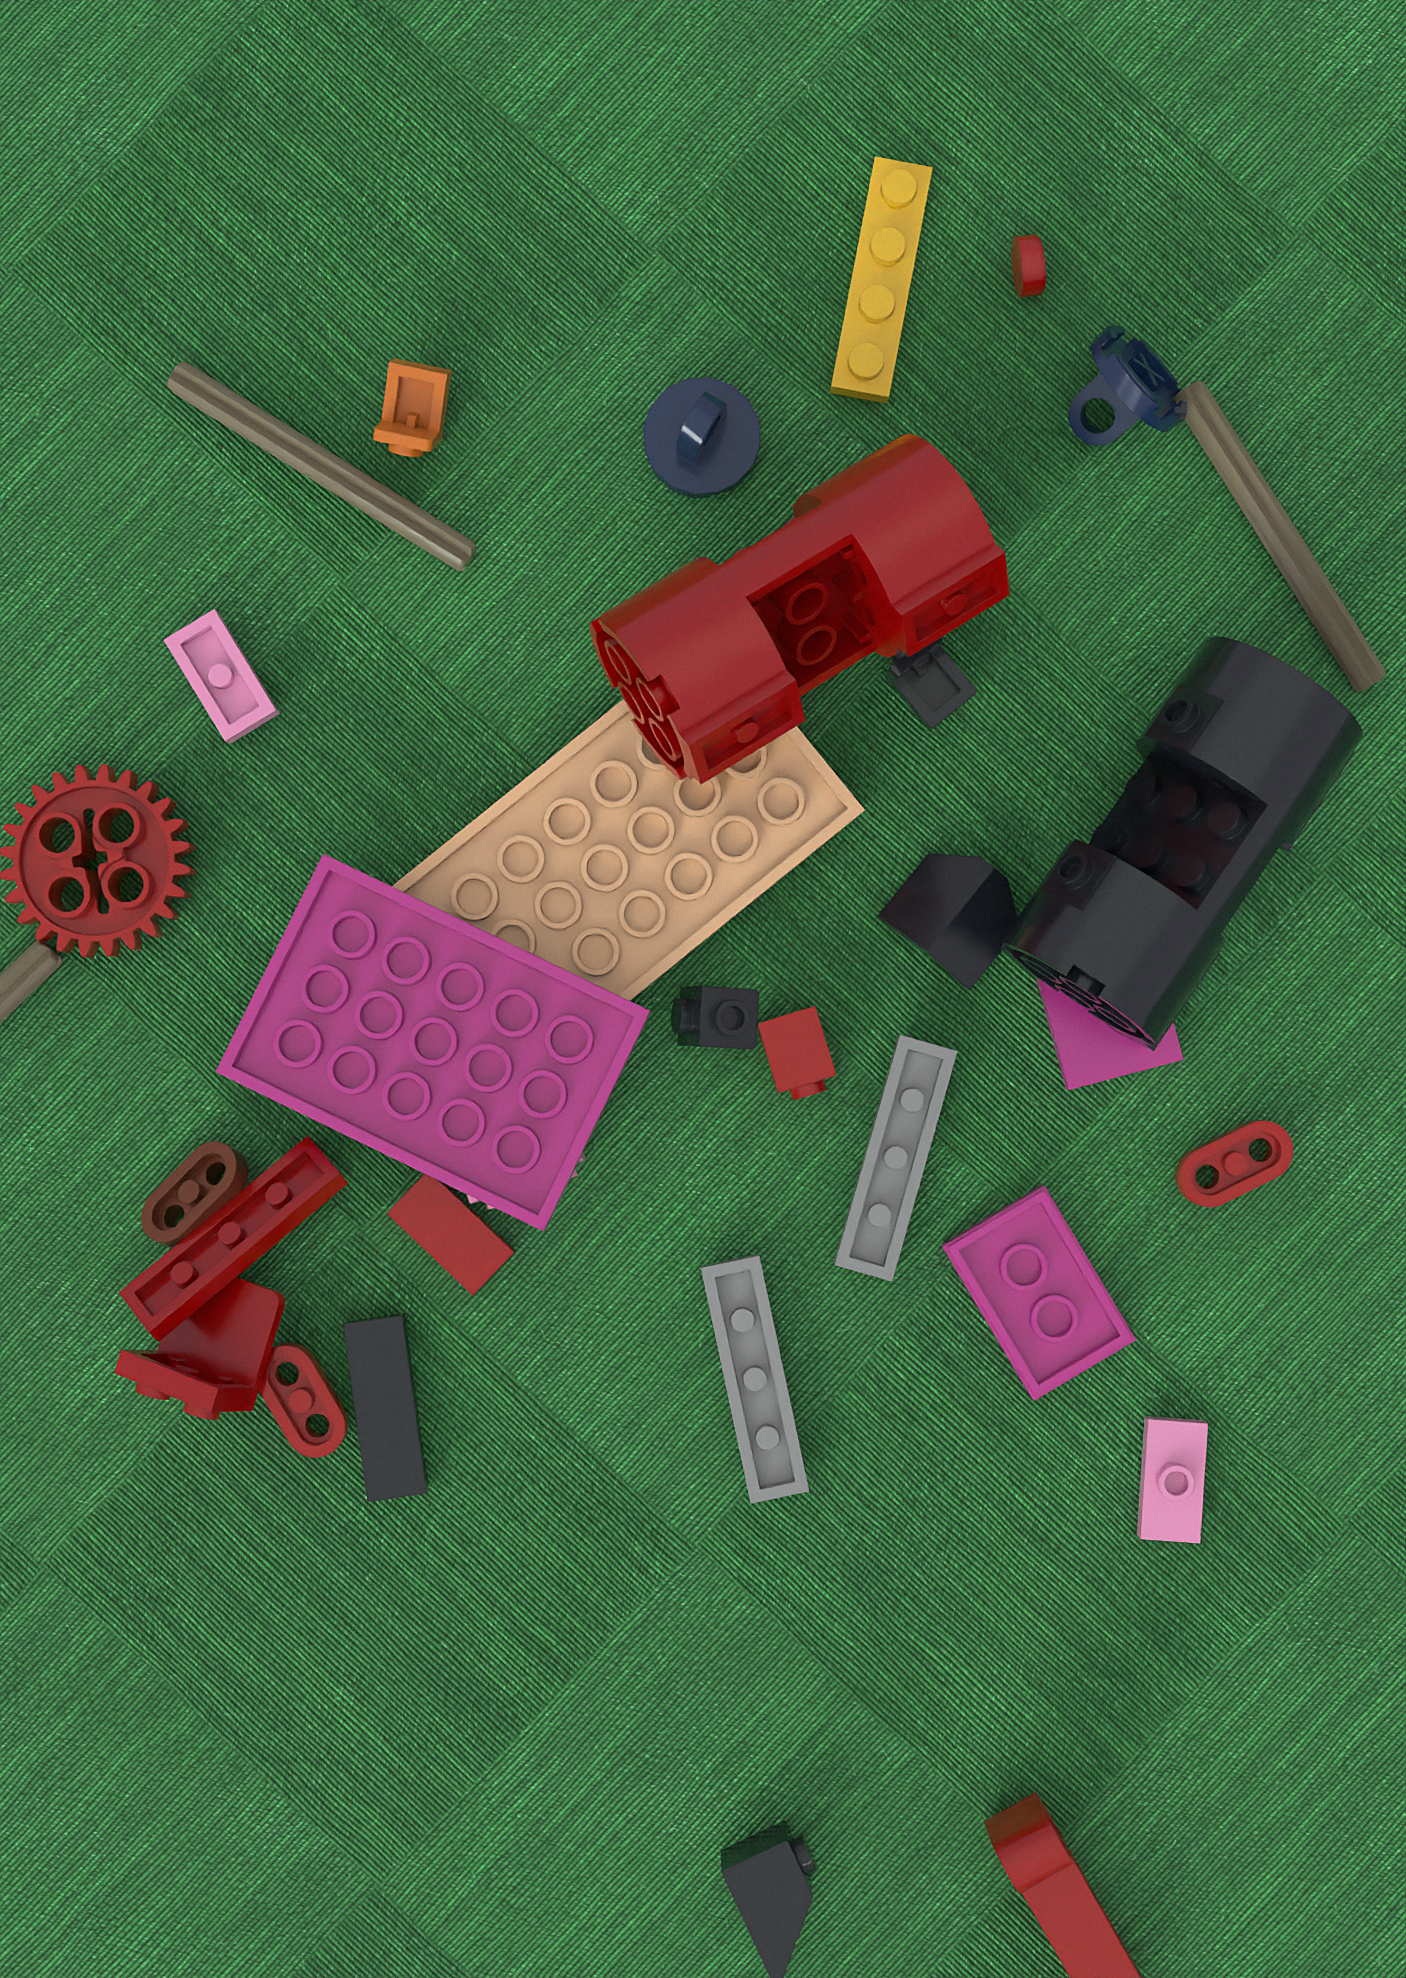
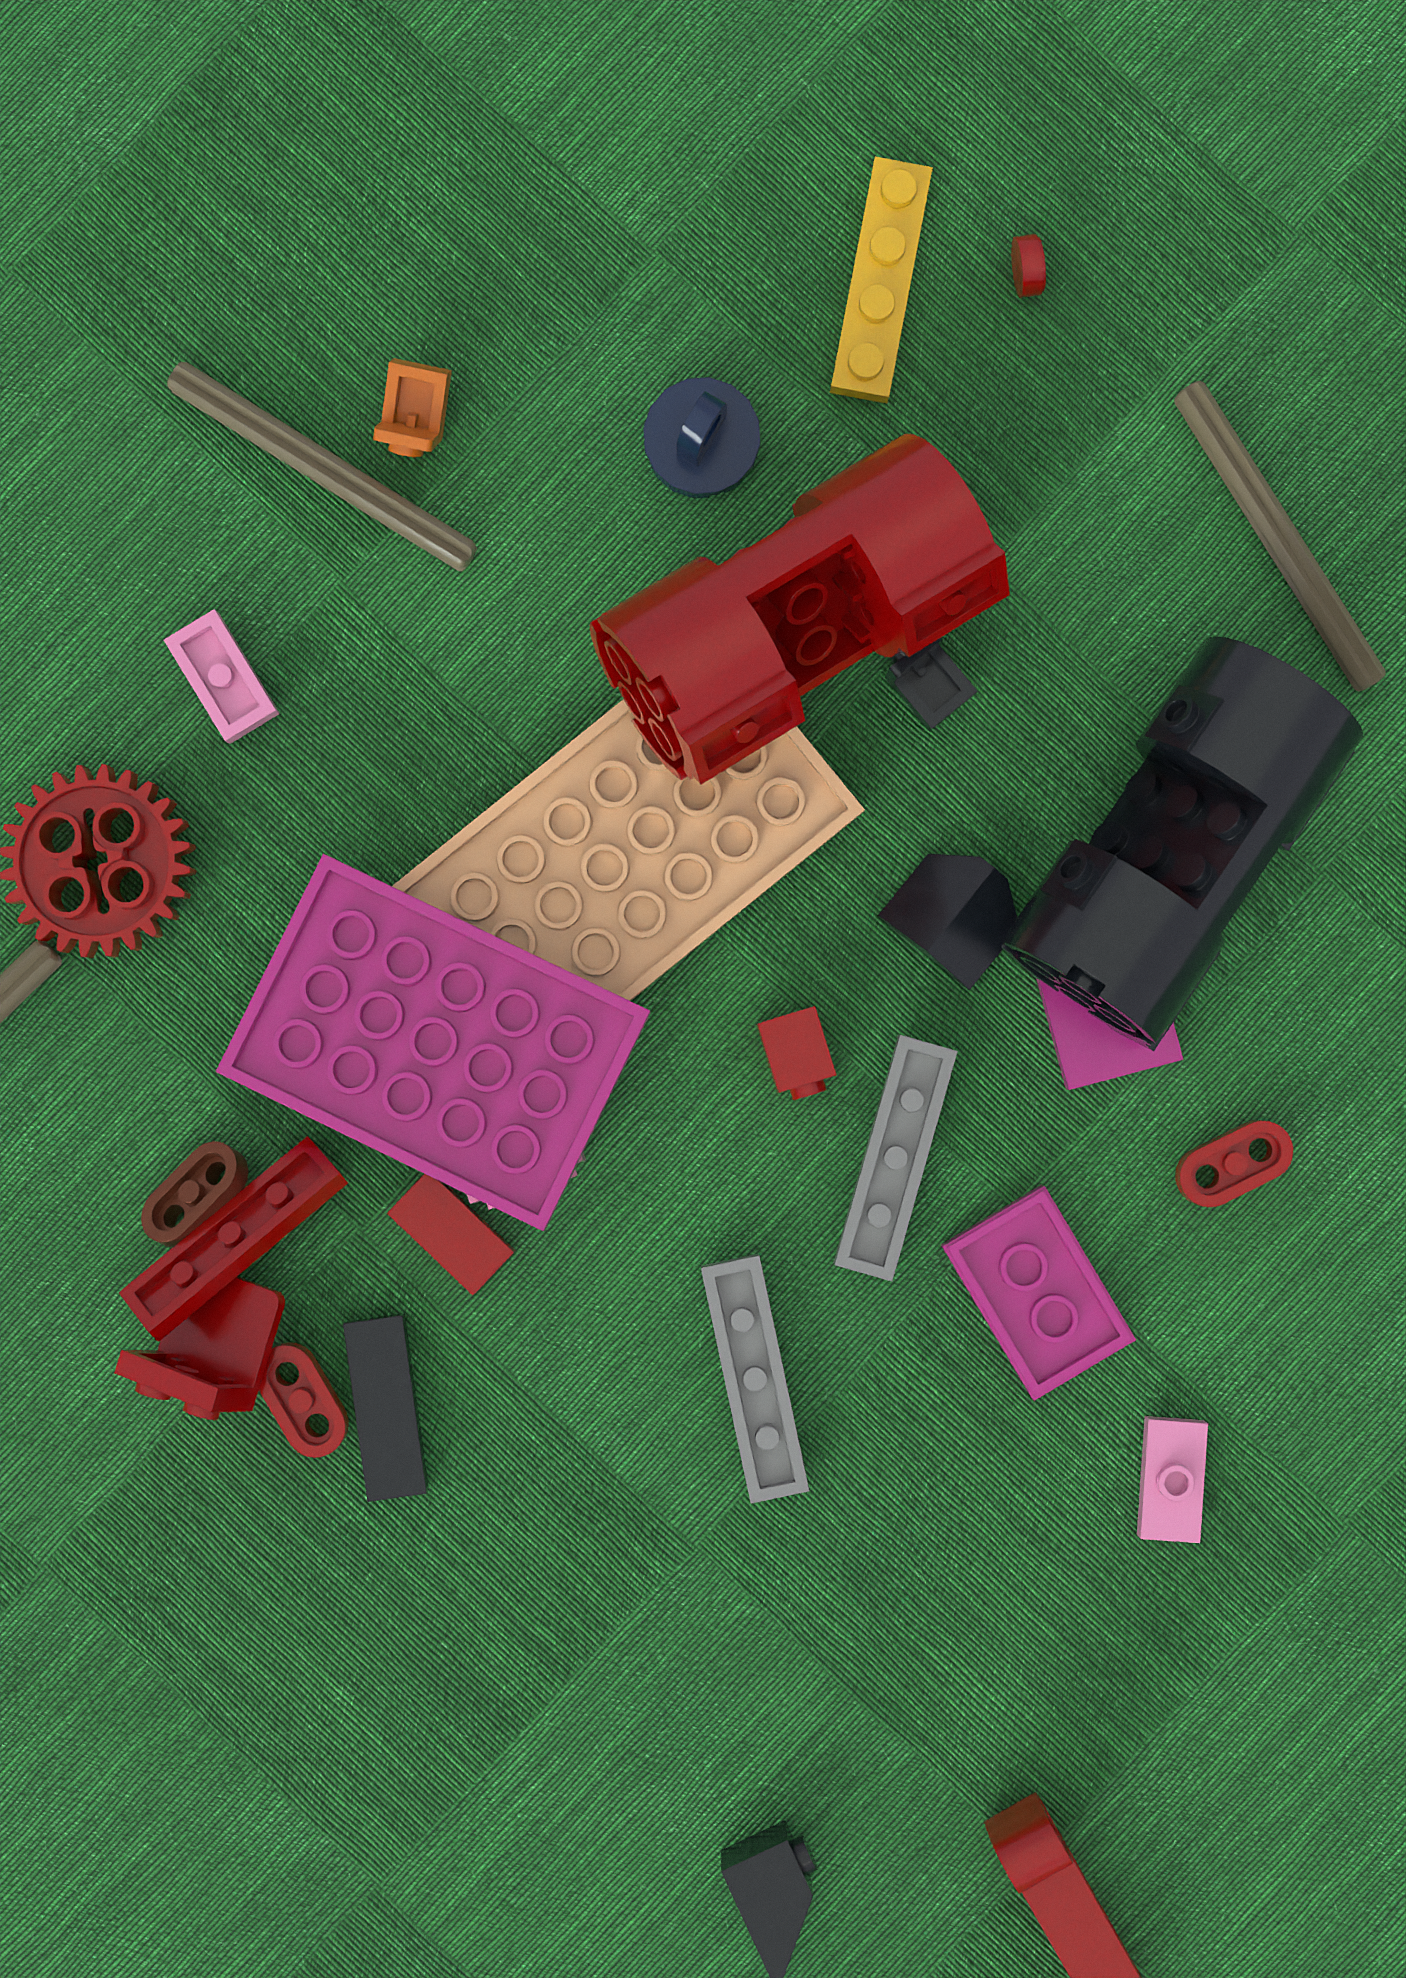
(716, 1017): black bracket -> none
(1134, 385): dark blue tile -> none

